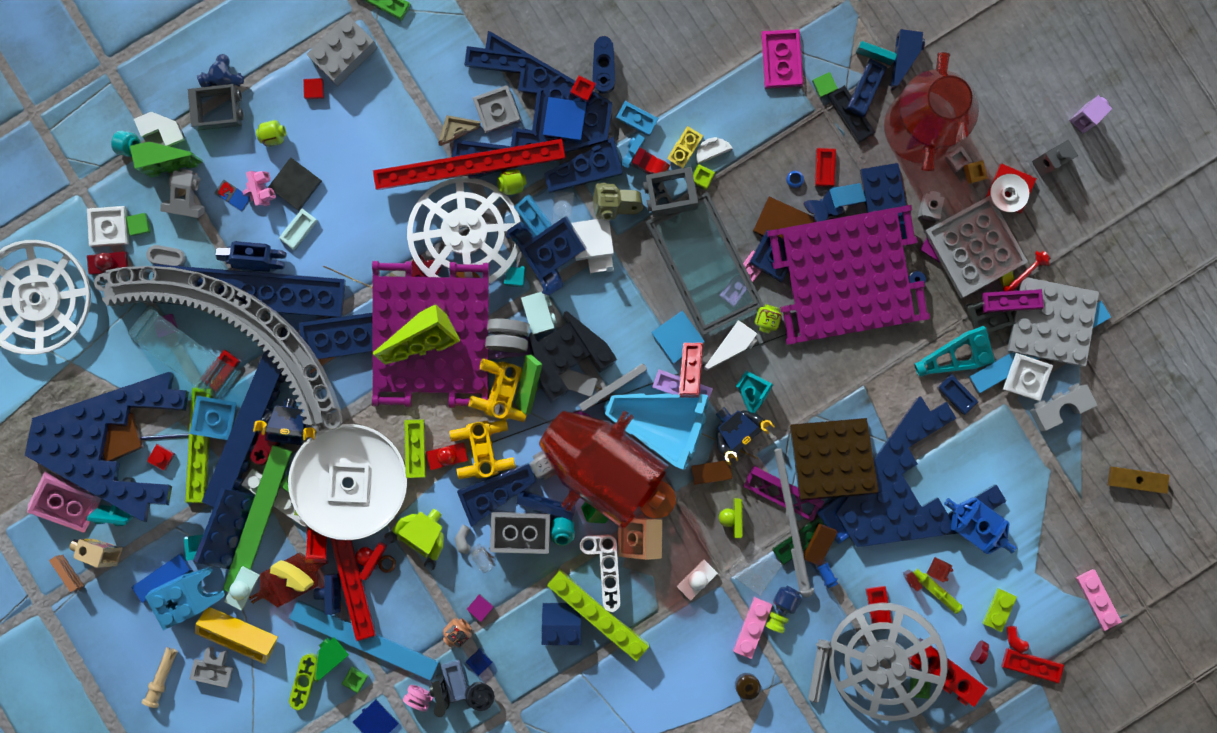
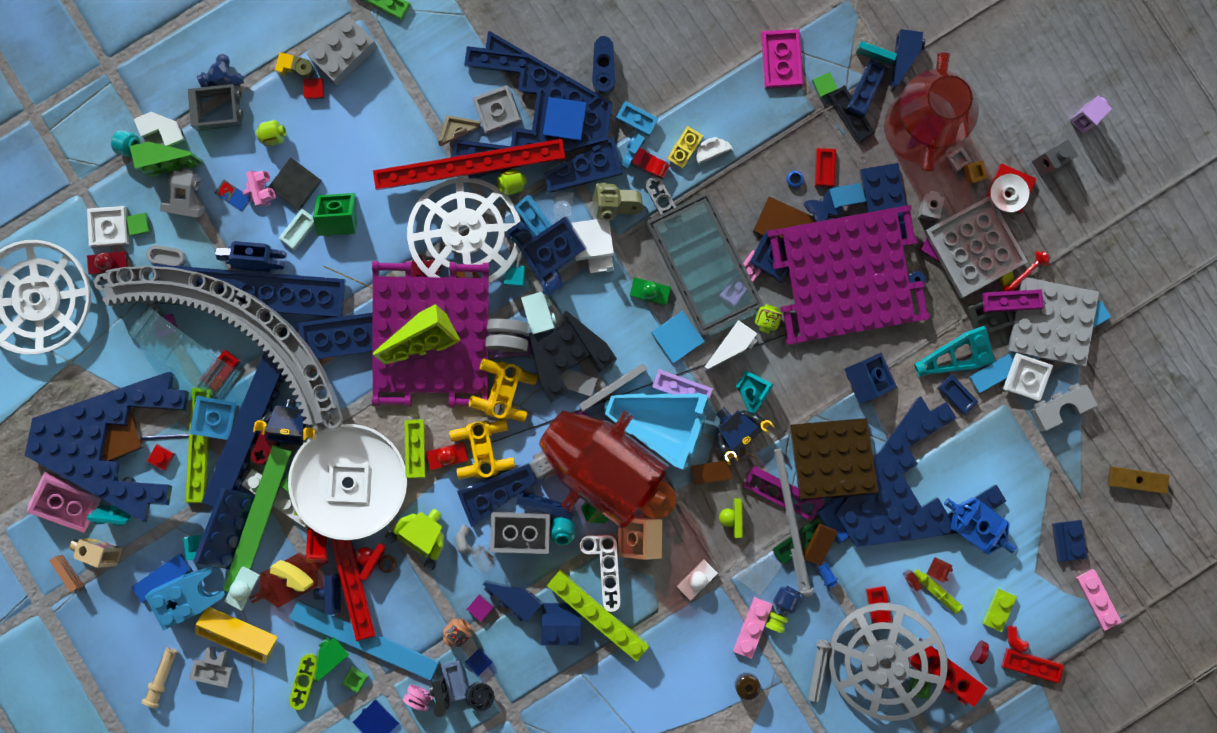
(294, 64): none -> leg
(335, 214): none -> green slope
(520, 600): none -> dark blue slope
(528, 384): bright green tile -> none
(582, 88): red tile -> none
(650, 291): none -> green tile
(676, 207): dark grey window -> none
(691, 370): tile -> none
(703, 176): lime tile -> none
(870, 378): none -> dark blue slope
(1069, 540): none -> dark blue plate

